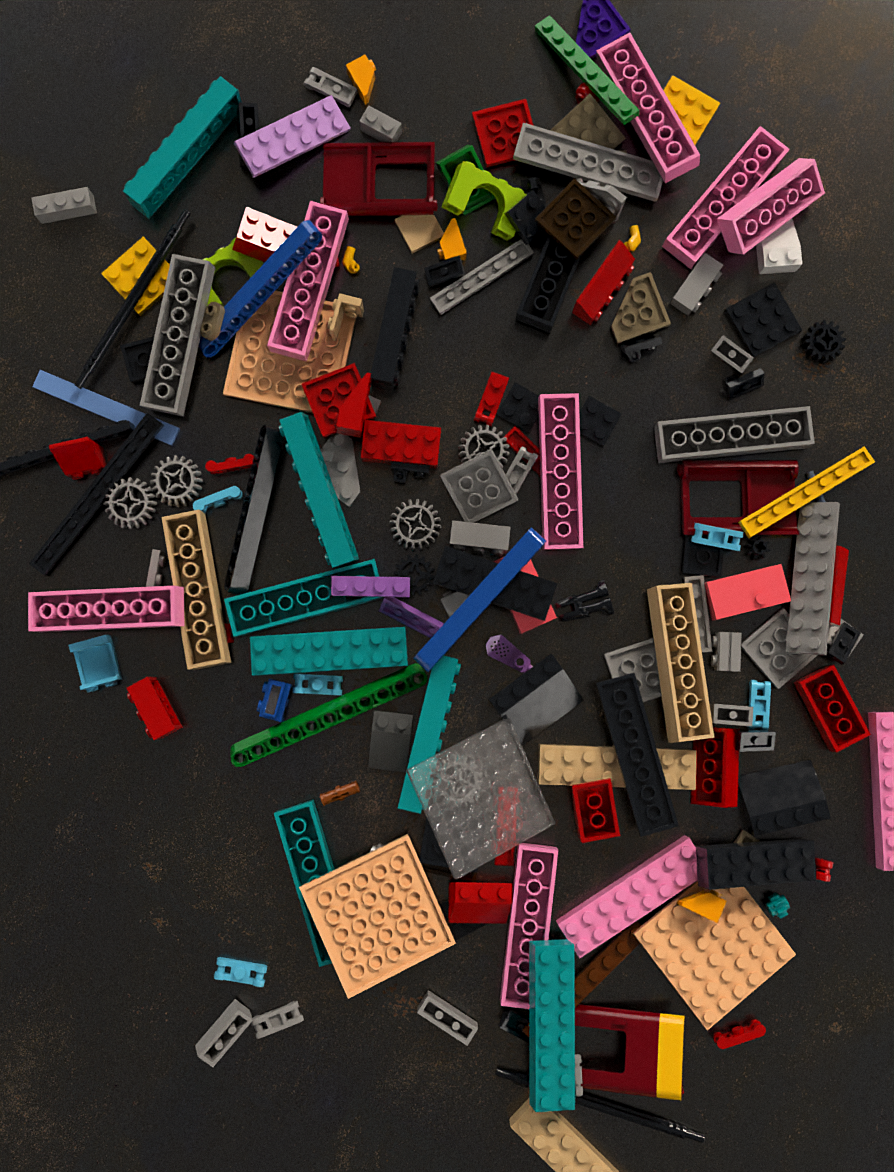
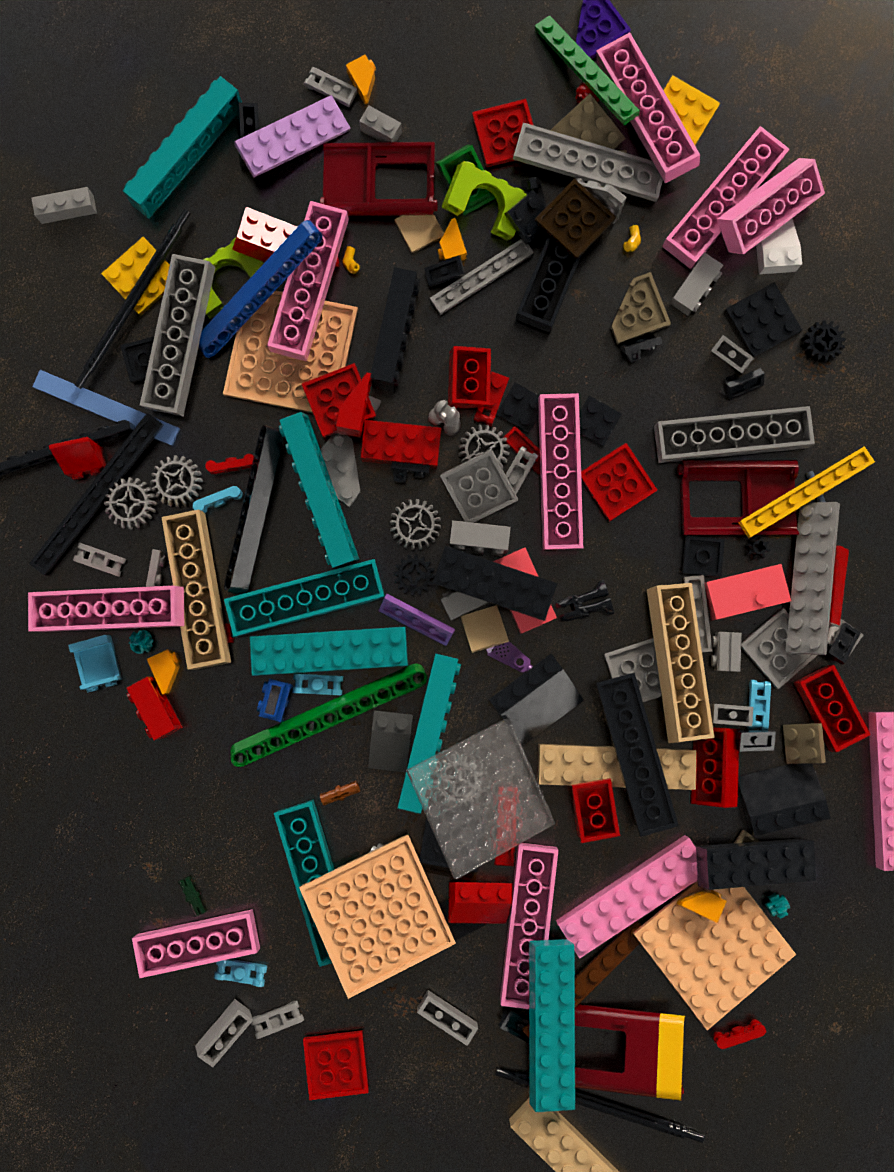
(99, 559): none -> light grey plate
(141, 641): none -> teal gear
(164, 669): none -> light orange slope
(192, 896): none -> clear green pin
(196, 943): none -> bright pink brick
(212, 321): dark tan plate -> none
(335, 1065): none -> red plate
(344, 304): tan bracket -> none
(370, 586): medium lavender plate -> none
(445, 414): none -> light grey piece
(469, 377): none -> red slope
(479, 599): blue beam -> none
(484, 629): none -> tan tile
(578, 1076): light grey axle -> none
(604, 283): red slope -> none
(617, 482): none -> red plate
(717, 536): medium azure plate -> none
(804, 743): none -> dark tan plate
(825, 865): red wheel -> none

